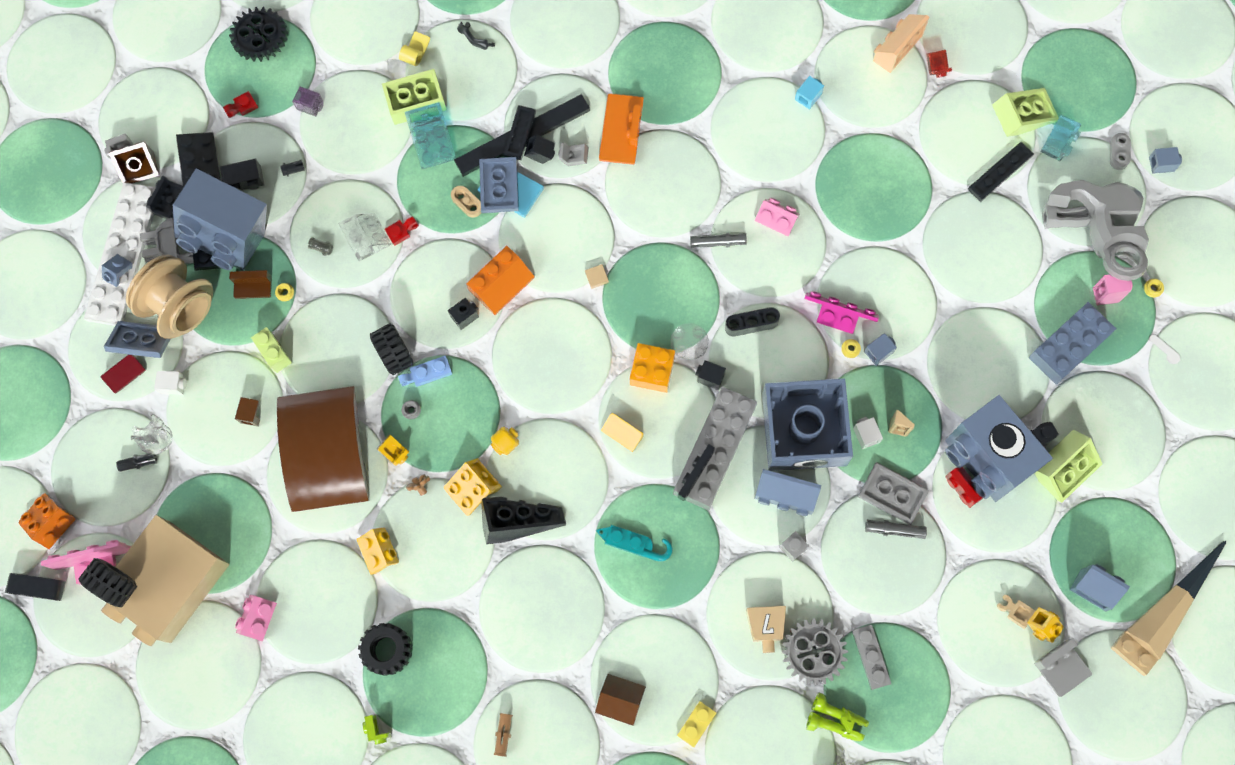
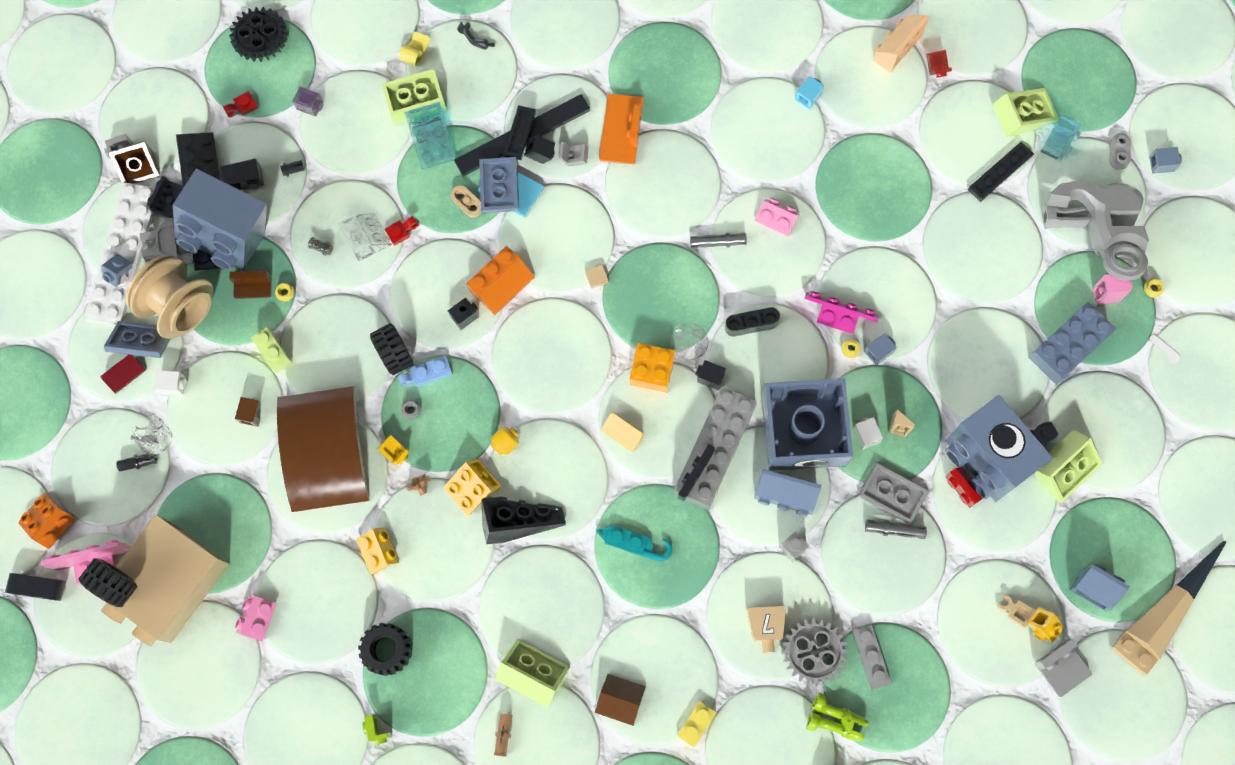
(532, 673): none -> yellowish green slope

